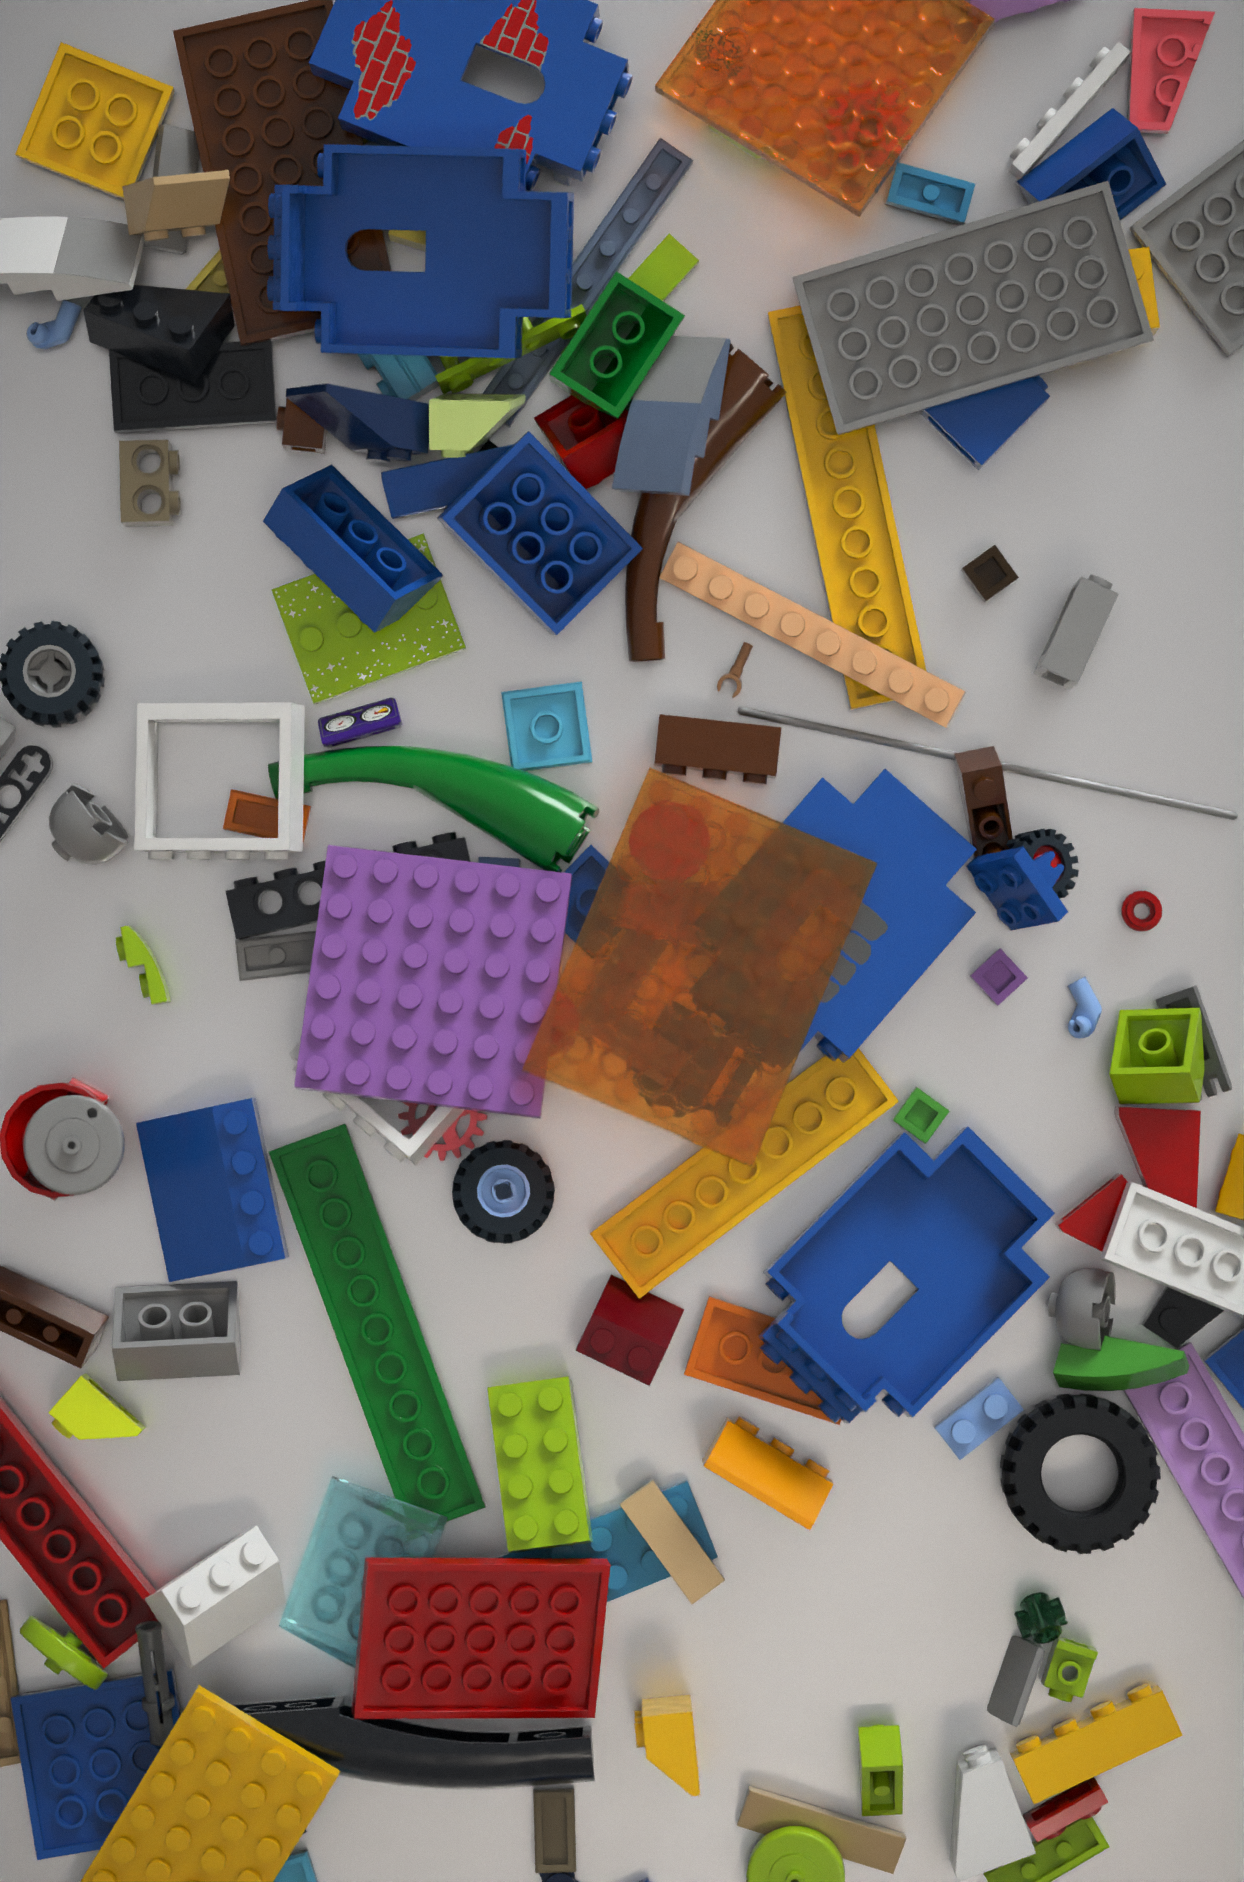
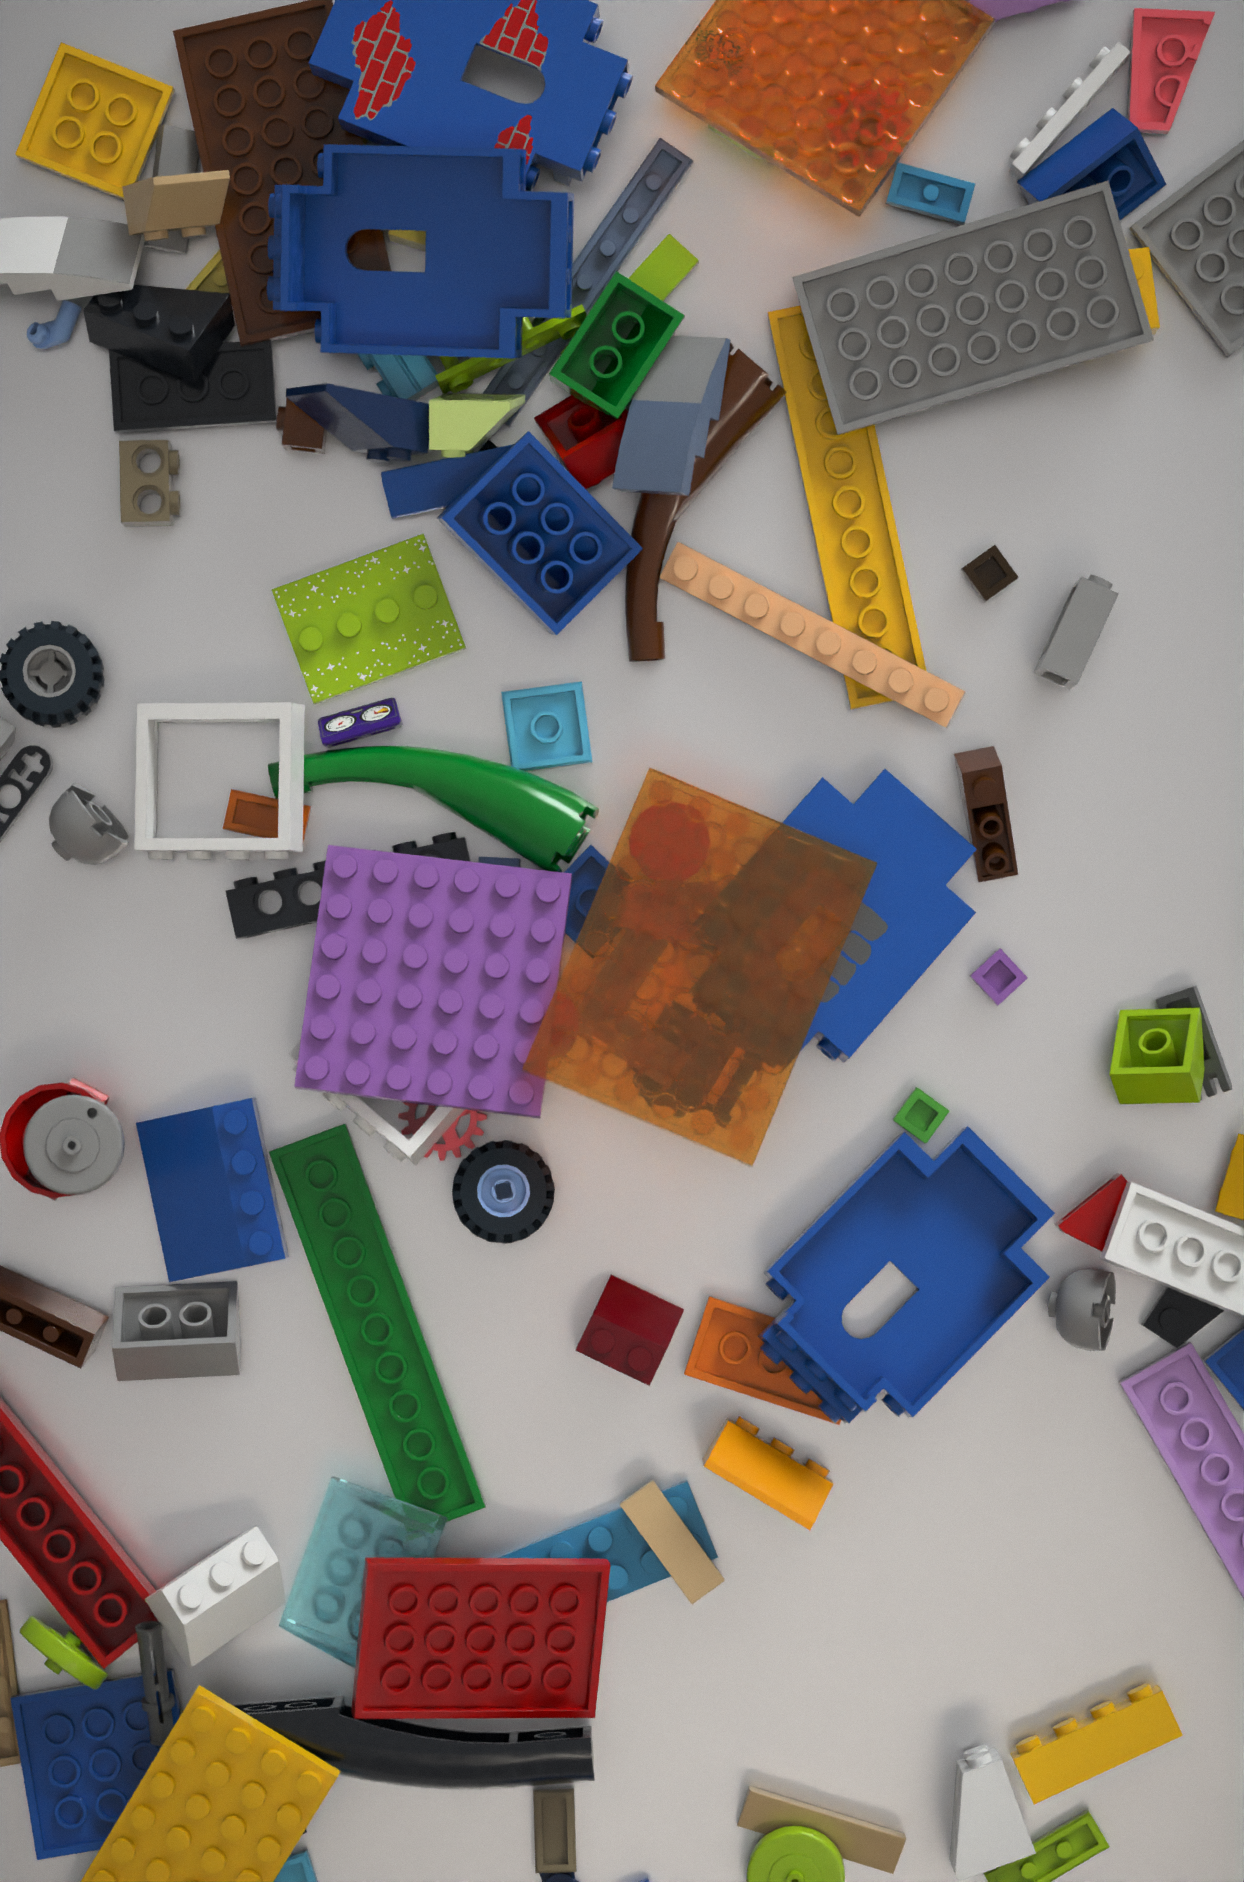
(92, 1413): neon yellow slope -> none
(138, 953): lime slope -> none
(275, 955): light grey tile -> none
(351, 547): blue slope -> none
(539, 1464): lime brick -> none
(669, 1739): yellow slope -> none
(716, 1193): yellow plate -> none
(717, 748): reddish brown brick -> none
(737, 669): medium nougat hand -> none
(880, 1770): lime slope -> none
(978, 1418): light blue plate -> none
(987, 420): blue slope -> none
(1005, 766): light grey piece -> none
(1015, 1680): light grey slope -> none
(1027, 878): blue plate -> none
(1041, 1618): clear green gear -> none
(1066, 1653): lime brick -> none
(1073, 1804): red plate -> none
(1080, 1529): black tyre -> none
(1087, 1010): light blue arm -> none
(1117, 1366): bright green slope -> none
(1154, 911): red plate -> none
(1164, 1149): red slope -> none

